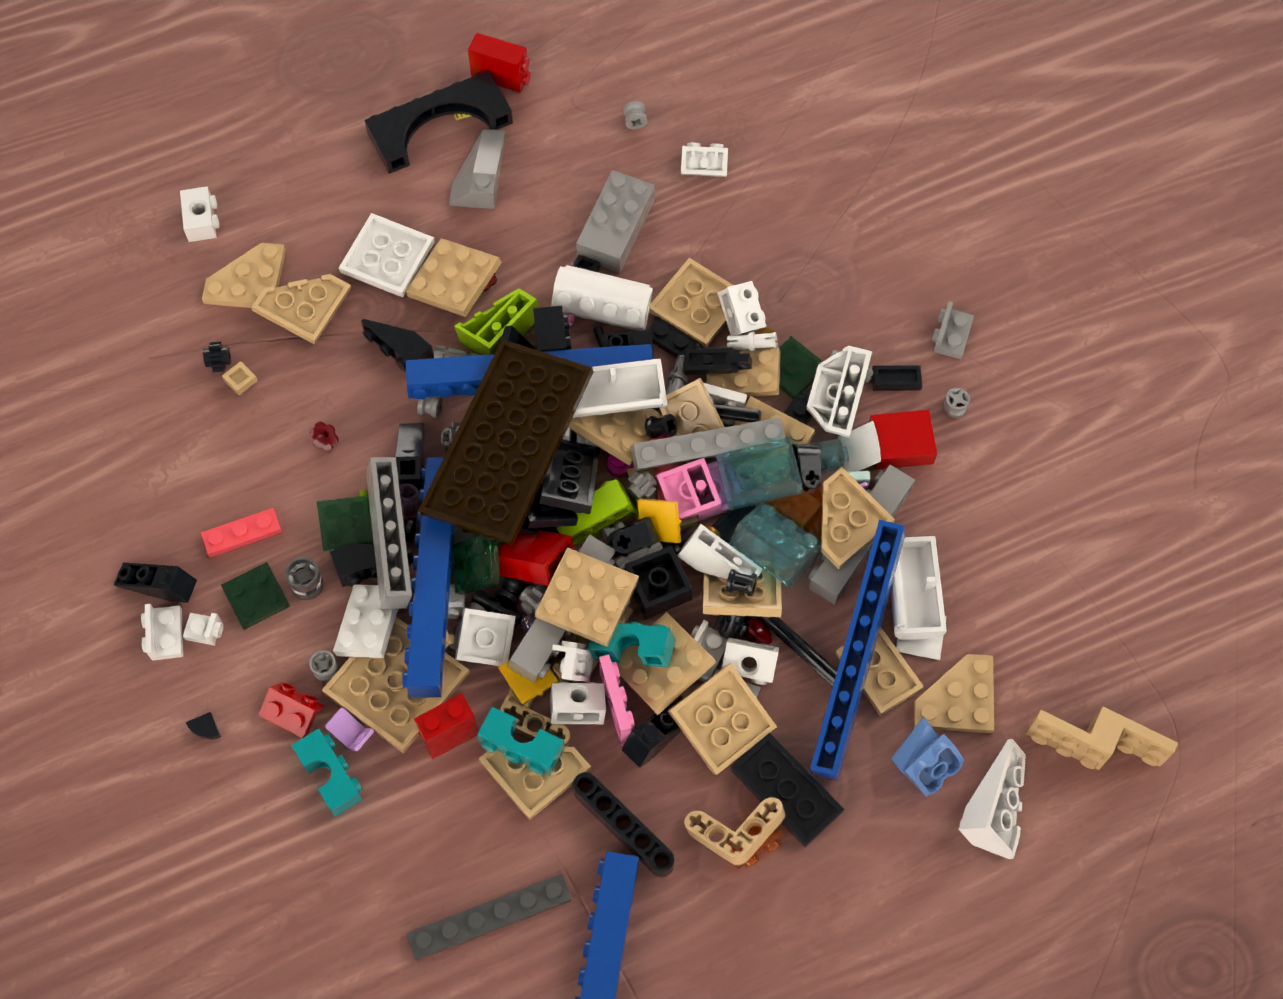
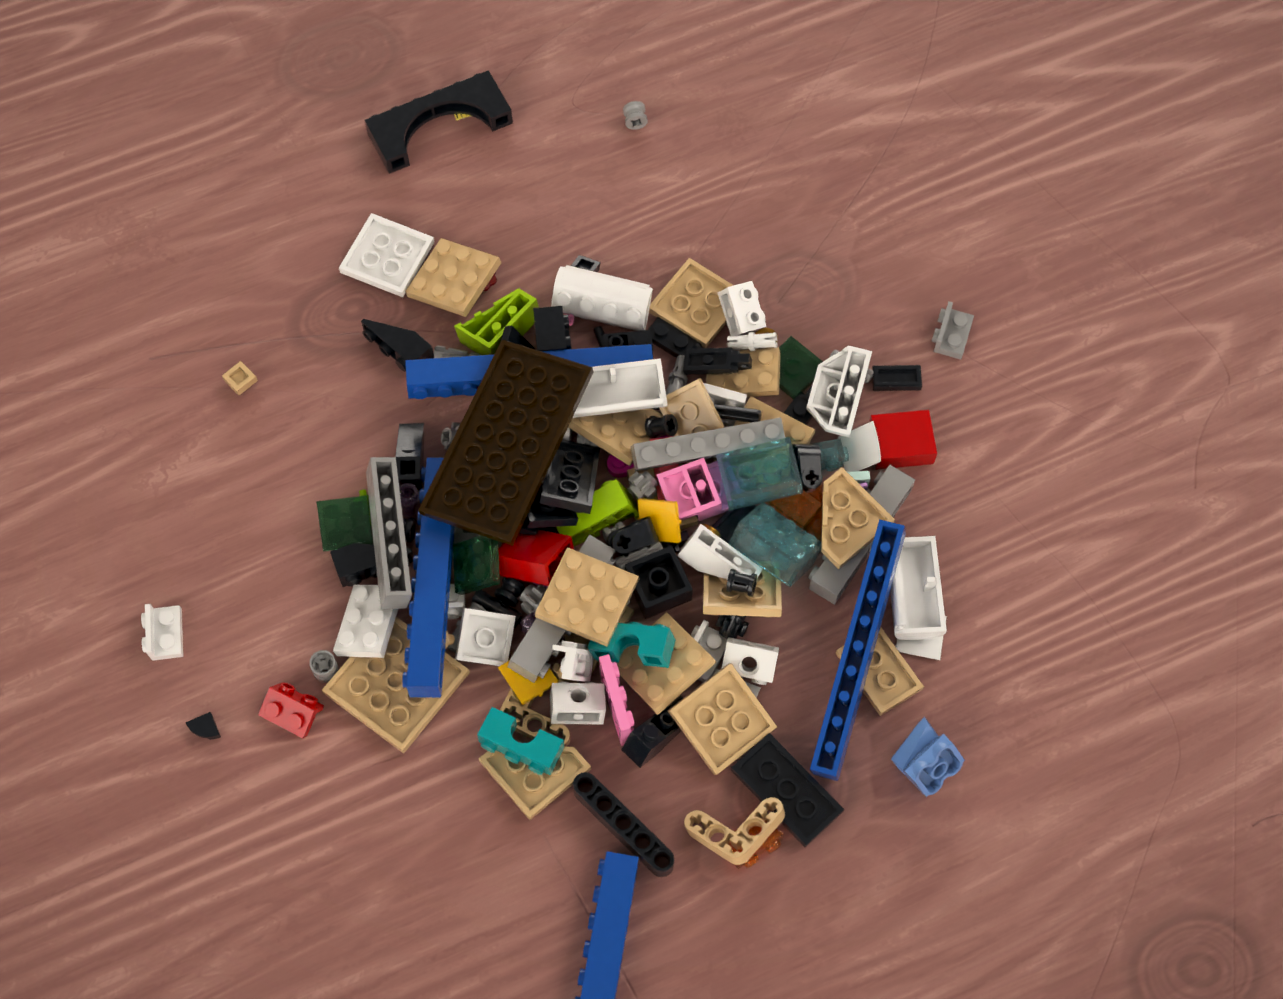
(158, 581): black slope -> none
(193, 203): white brick -> none
(203, 628): white bracket -> none
(217, 357): black gear -> none
(241, 532): coral plate -> none
(246, 277): tan plate -> none
(255, 595): clear green plate -> none
(303, 305): tan plate -> none
(304, 578): flat silver wheel -> none
(316, 752): teal arch -> none
(324, 436): dark red plant -> none
(348, 730): lavender bracket -> none
(430, 406): light grey wheel -> none
(447, 726): red brick -> none
(479, 176): light grey wedge -> none
(489, 917): dark grey plate -> none
(503, 59): red brick -> none
(616, 221): light grey brick -> none
(704, 160): white bracket -> none
(758, 632): dark red plant -> none
(800, 647): black axle -> none
(954, 397): light grey wheel -> none
(960, 698): tan plate -> none
(993, 809): white wedge -> none
(1102, 736): tan bracket -> none

